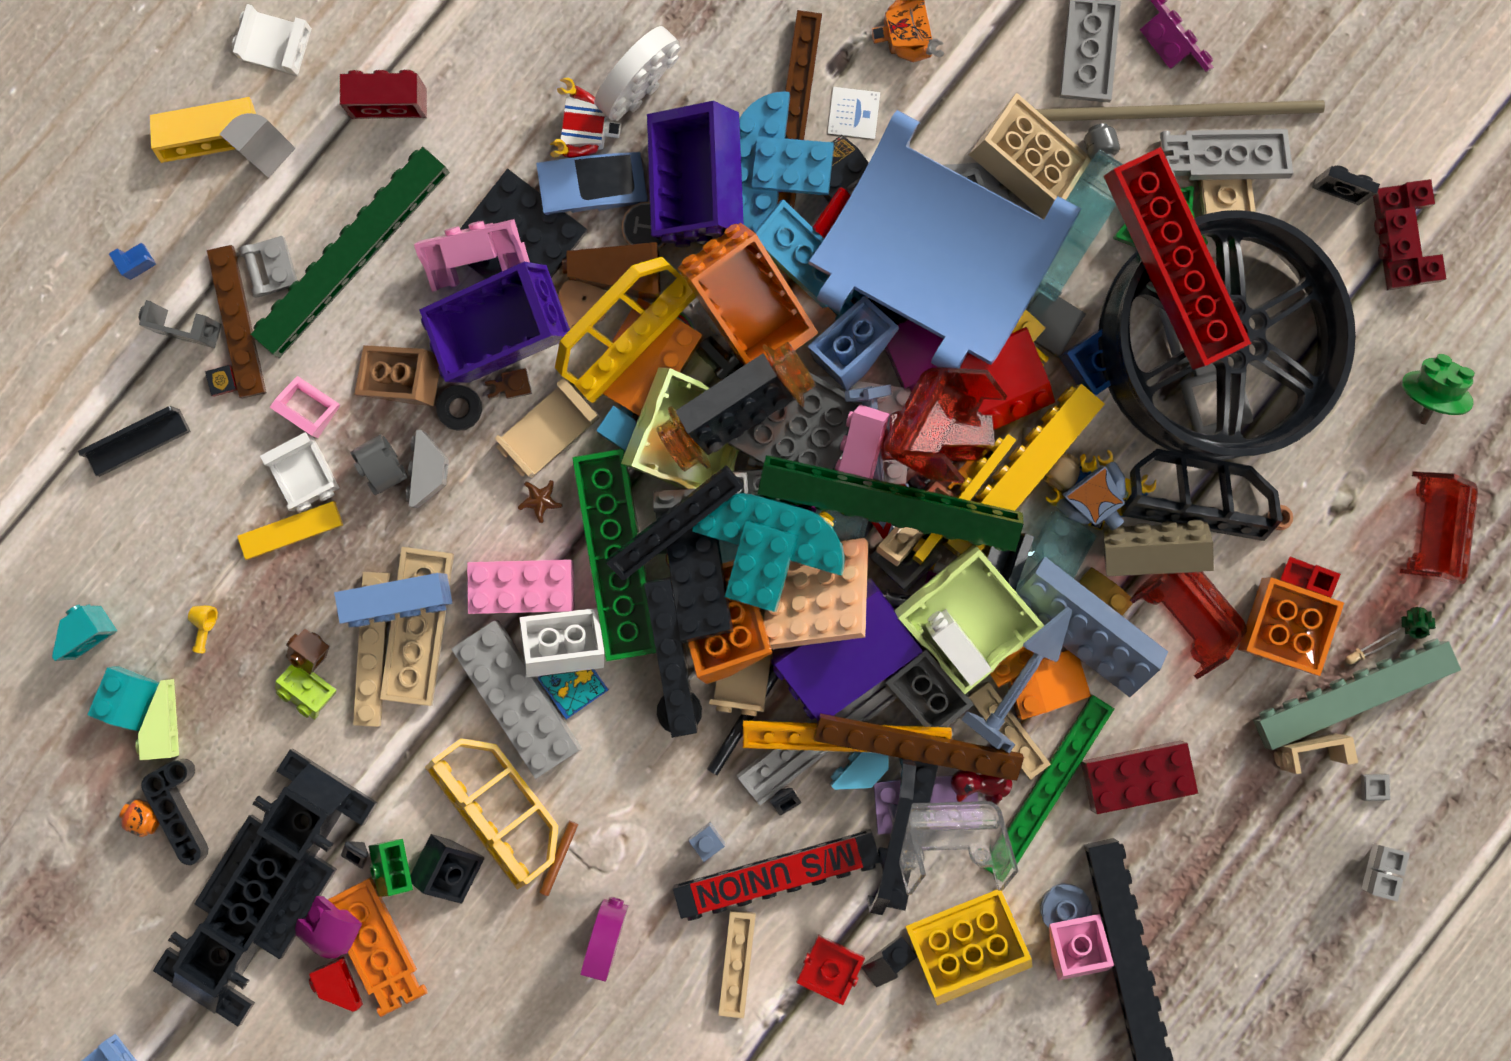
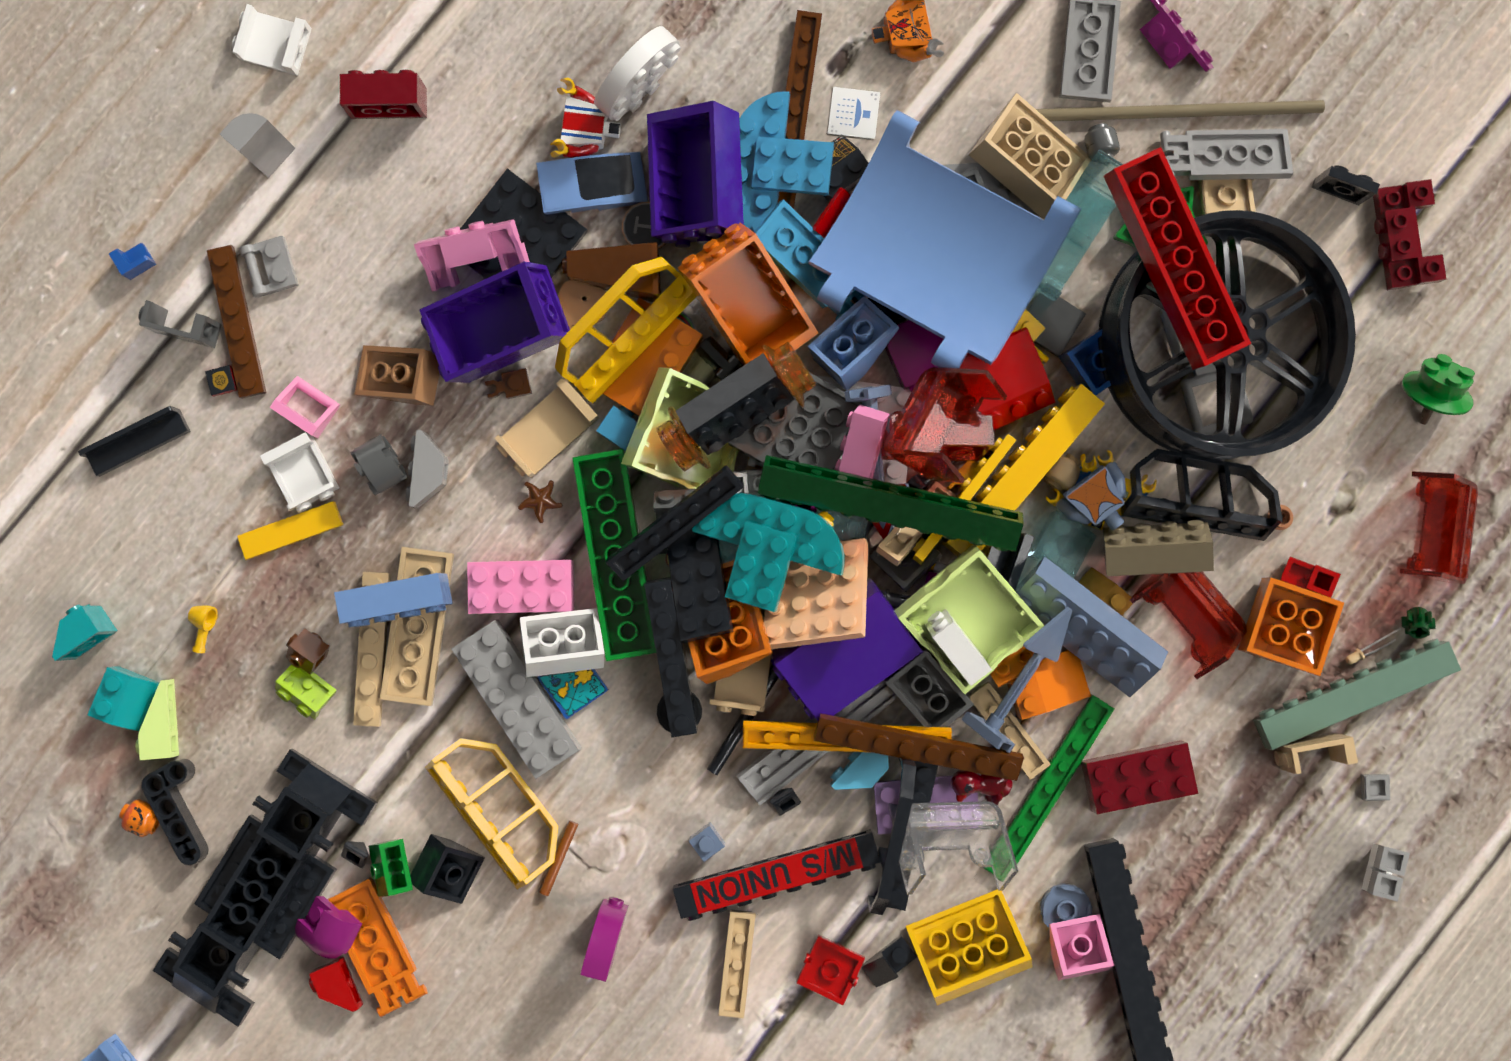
(195, 129): yellow brick -> none
(349, 252): dark green brick -> none
(460, 423): black tyre -> none

